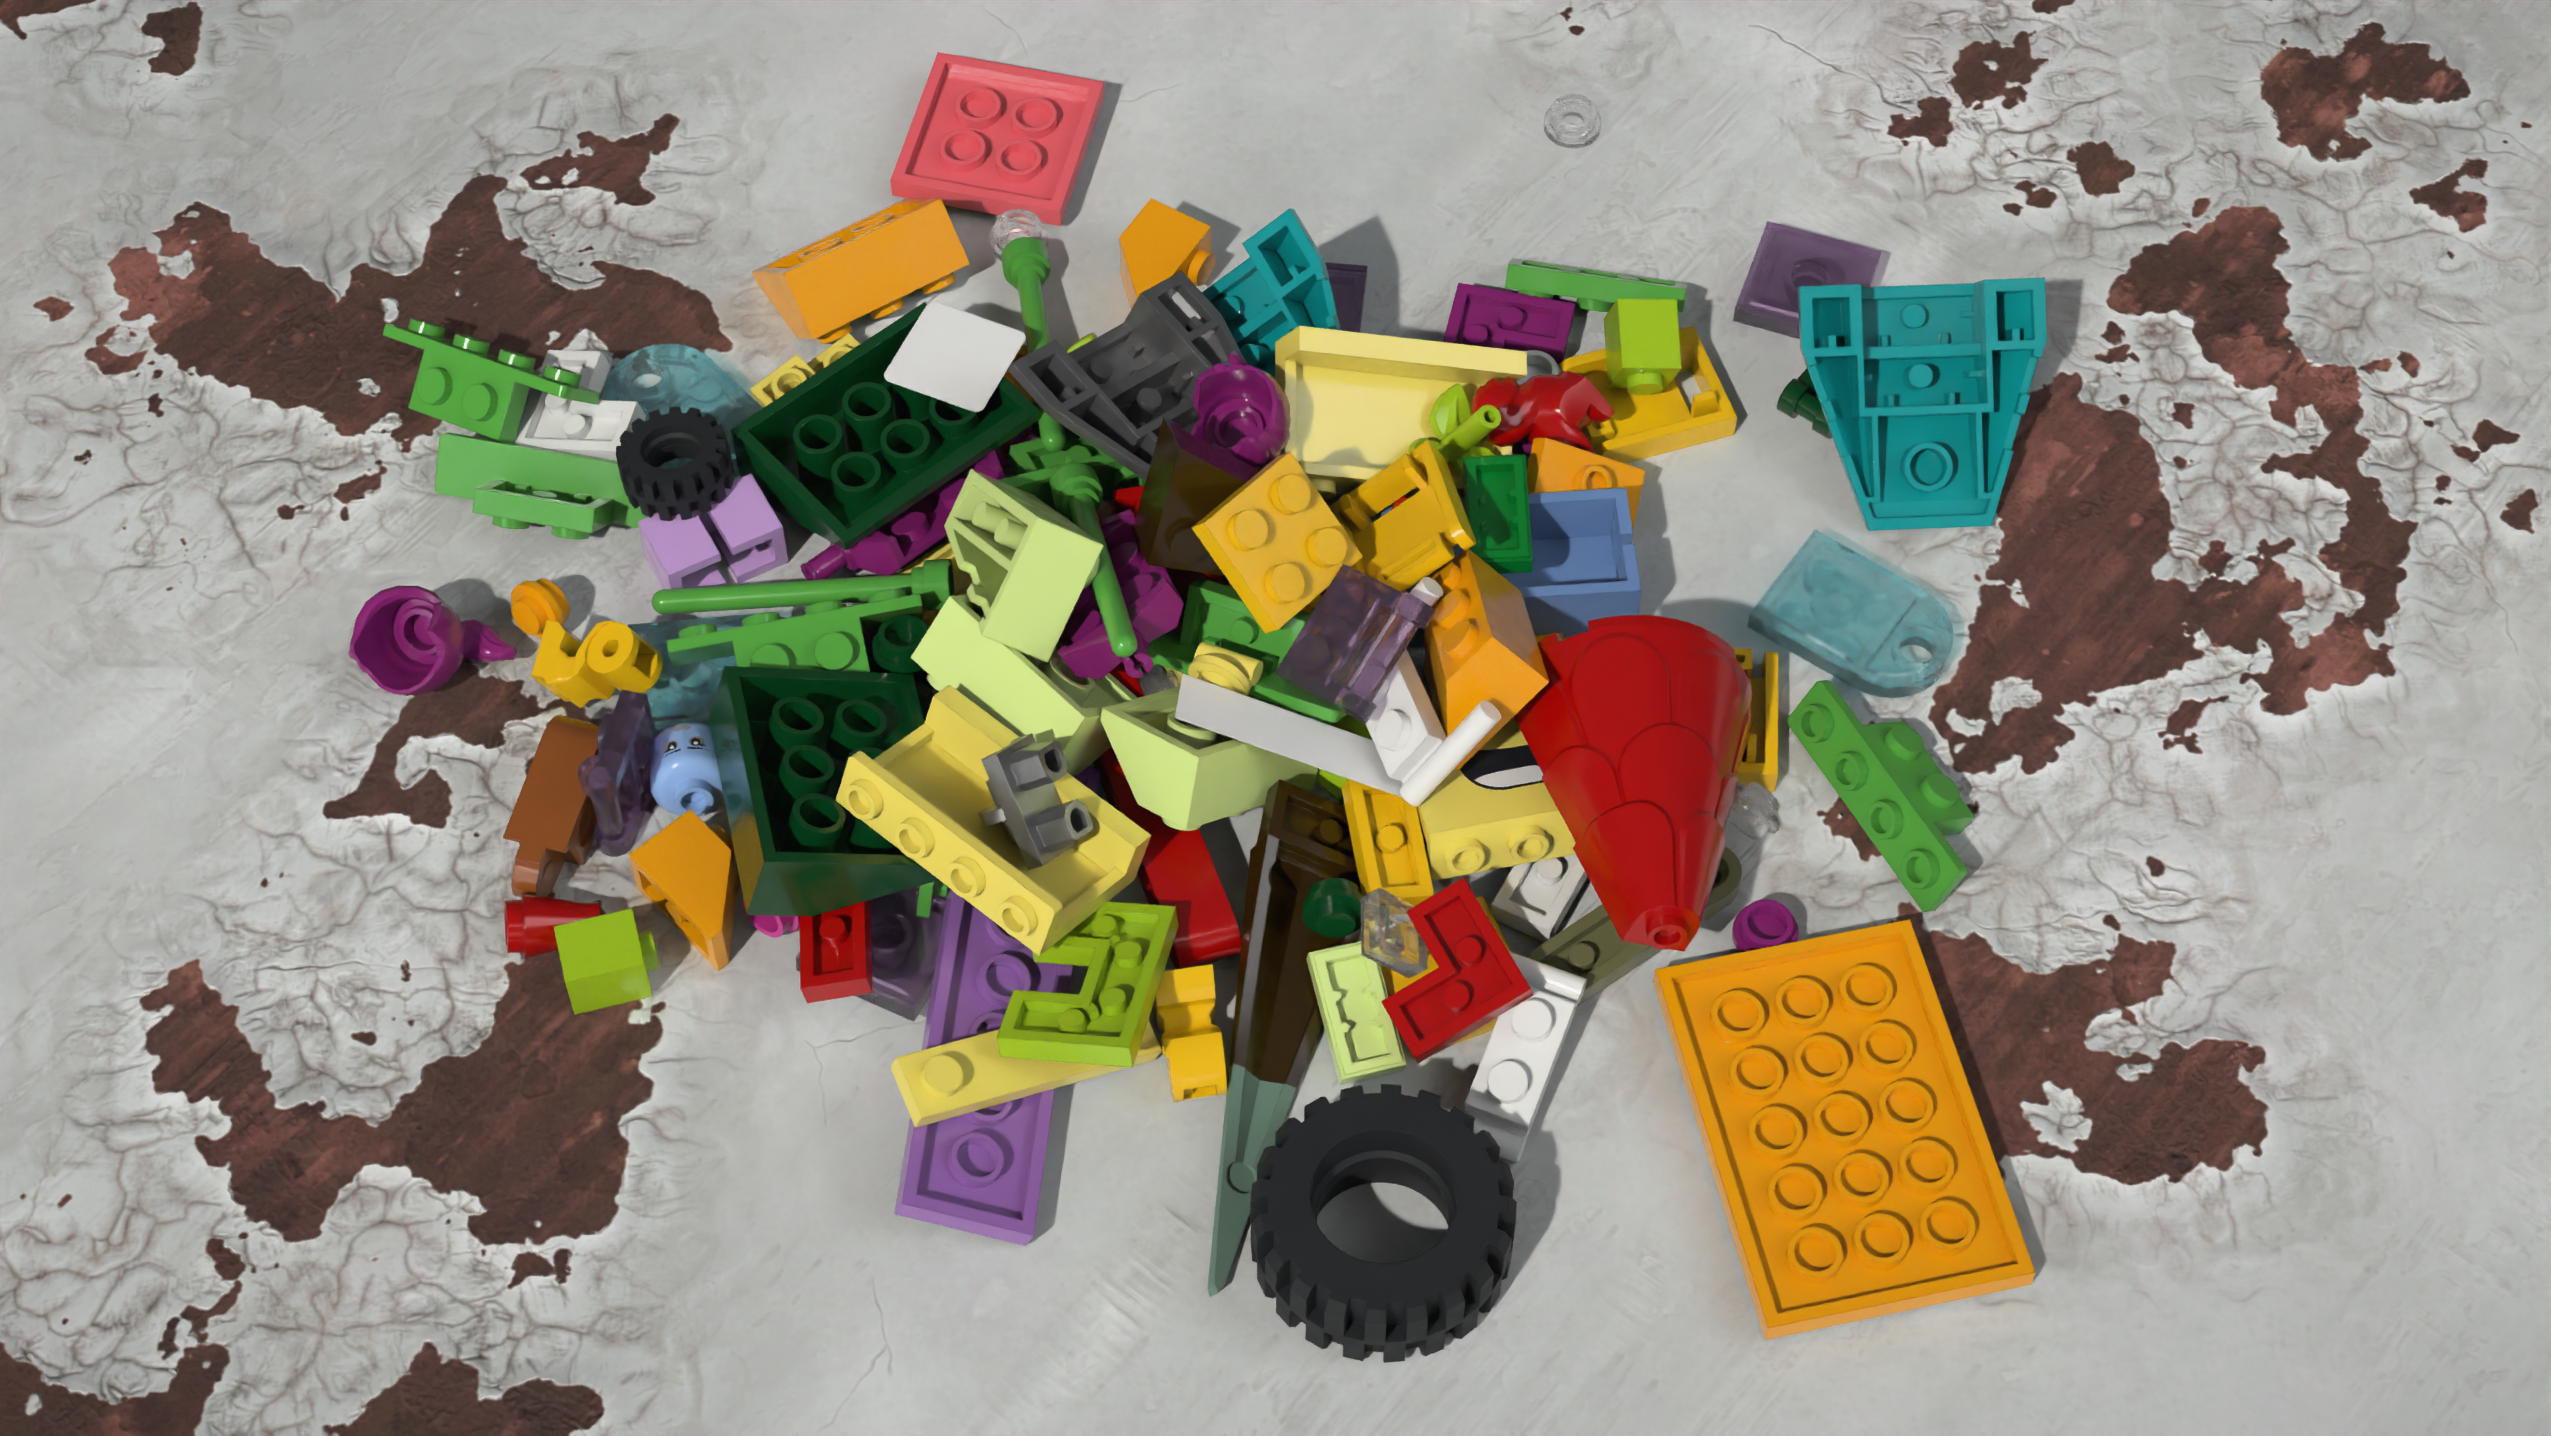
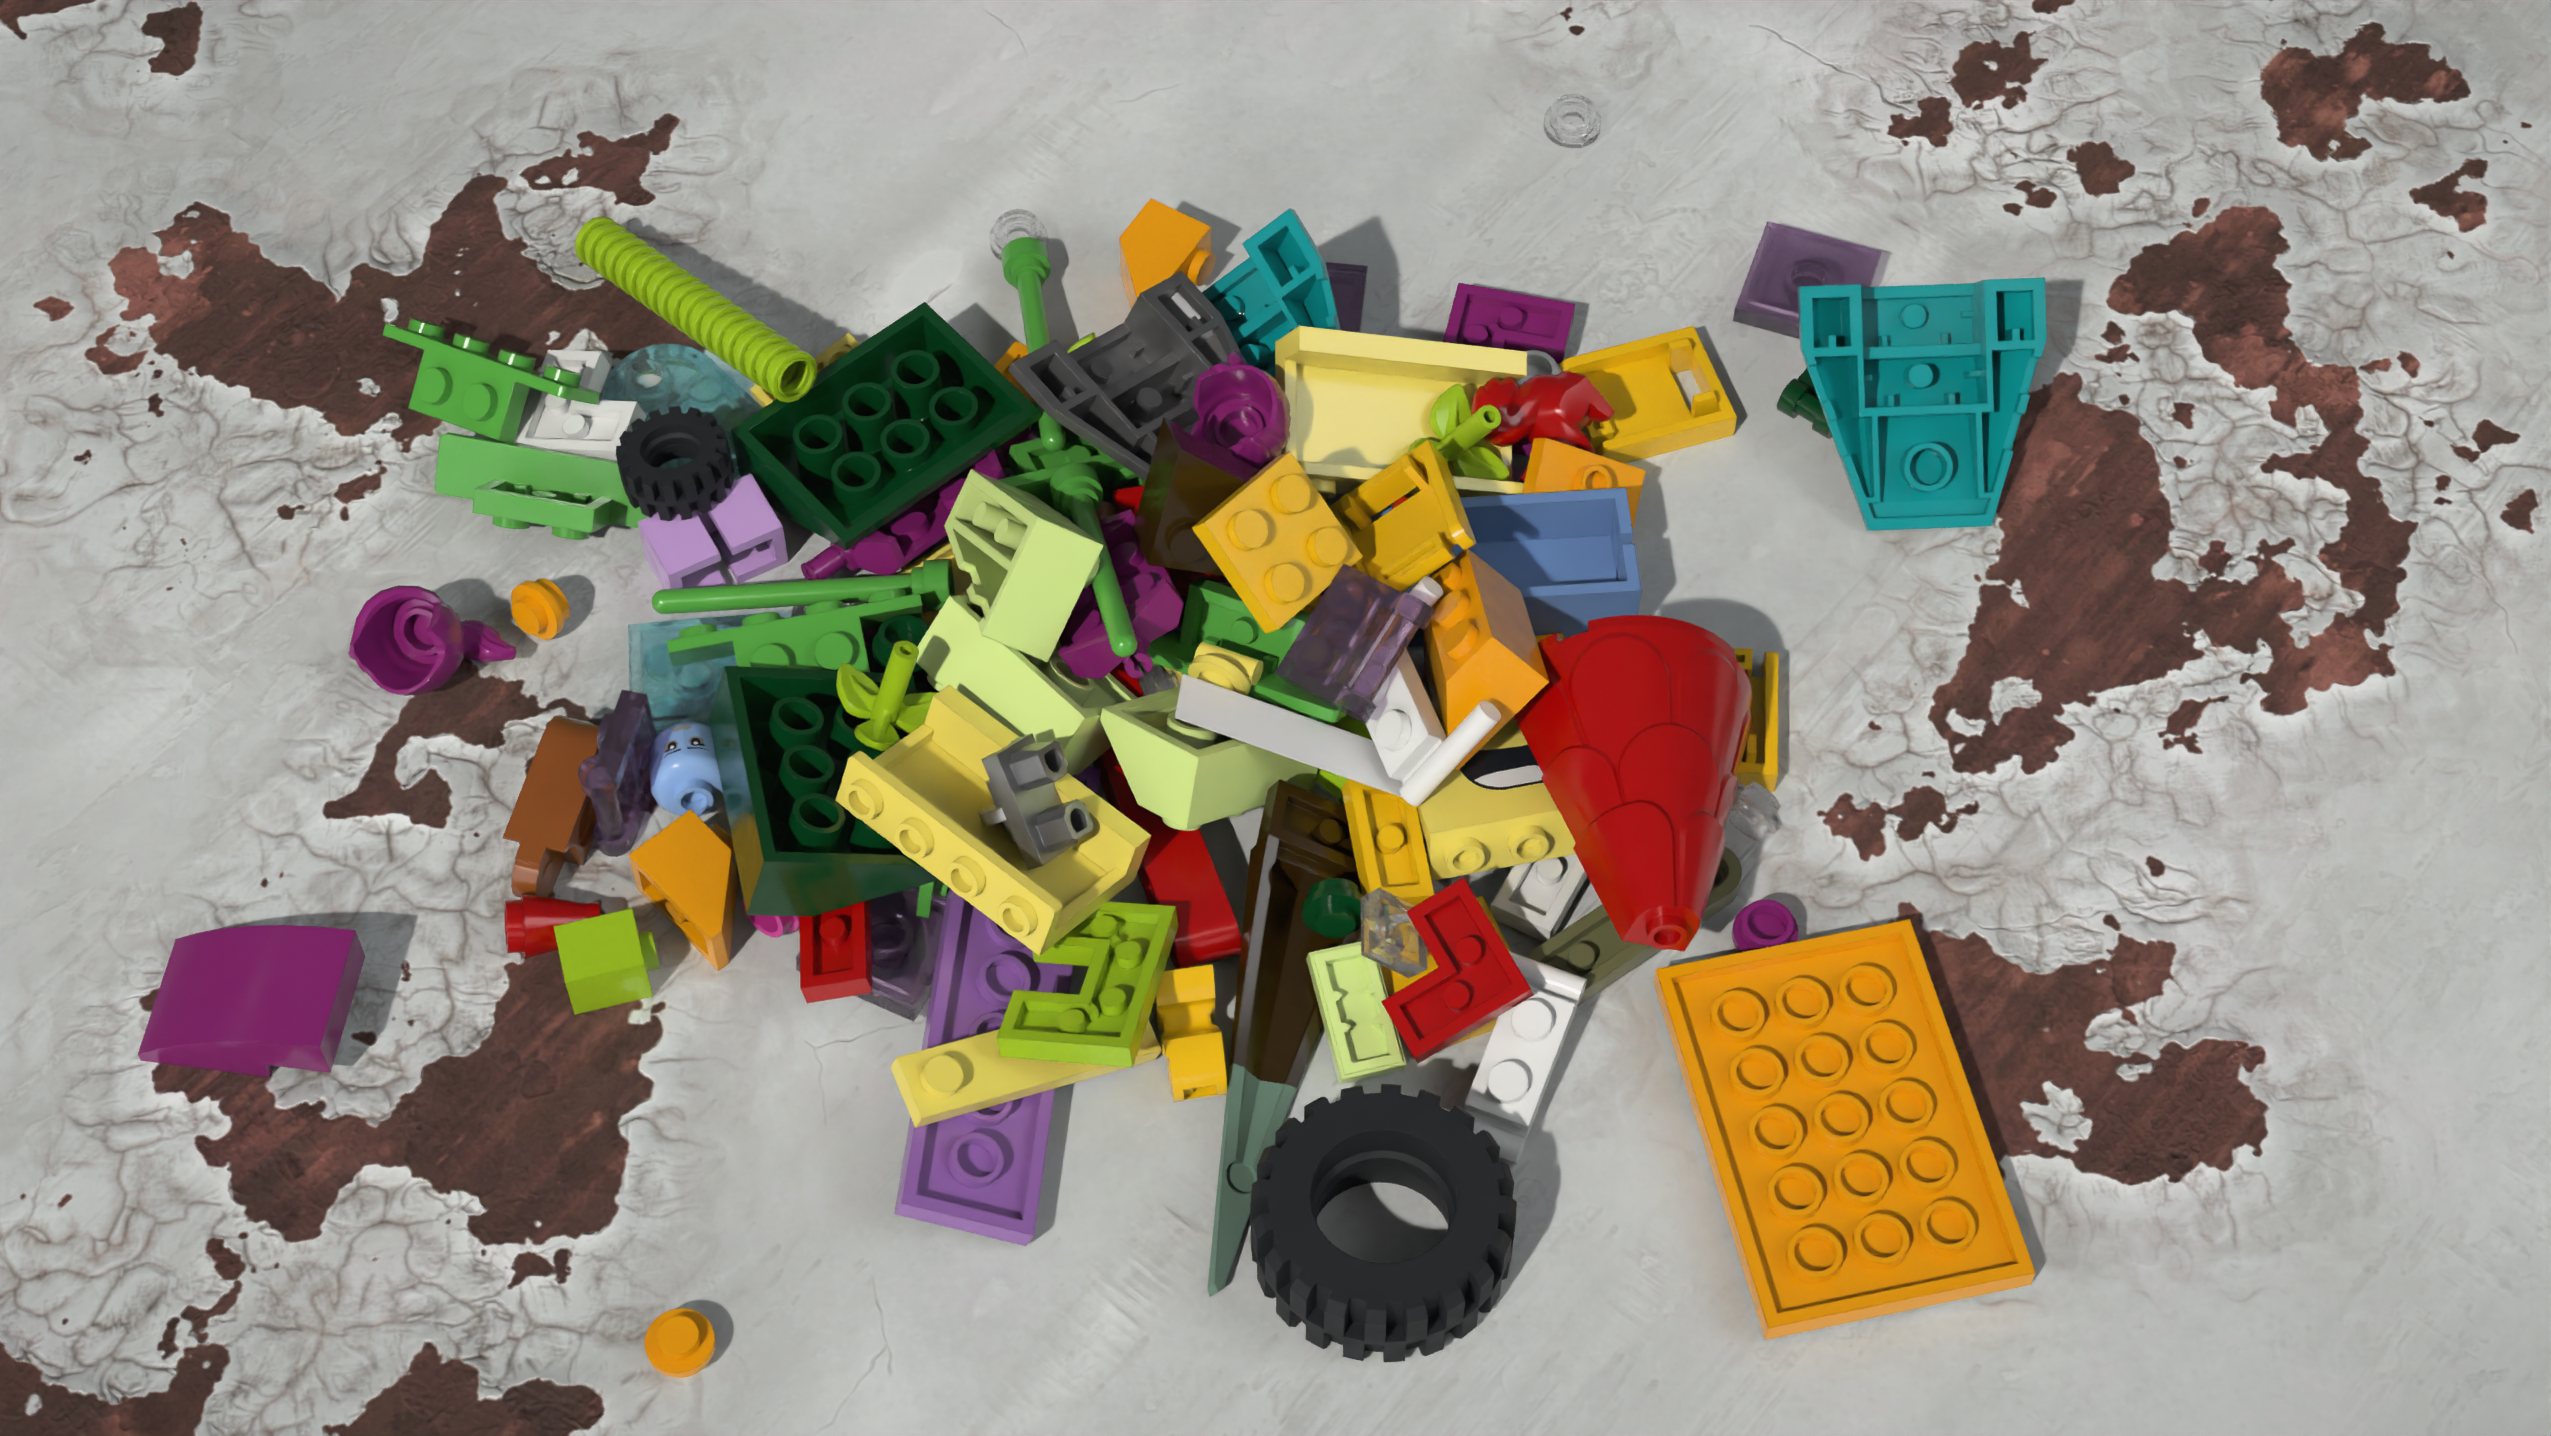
(255, 999): none -> magenta slope
(595, 667): yellow leg -> none
(680, 1342): none -> light orange plate
(696, 309): none -> lime piece
(864, 269): light orange slope -> none
(884, 705): none -> lime plant
(955, 356): white sticker -> none
(998, 138): coral plate -> none
(1499, 511): green plate -> none
(1592, 288): bright green plate -> none
(1642, 345): lime brick -> none
(1854, 620): clear light blue plate -> none
(1889, 790): bright green bracket -> none

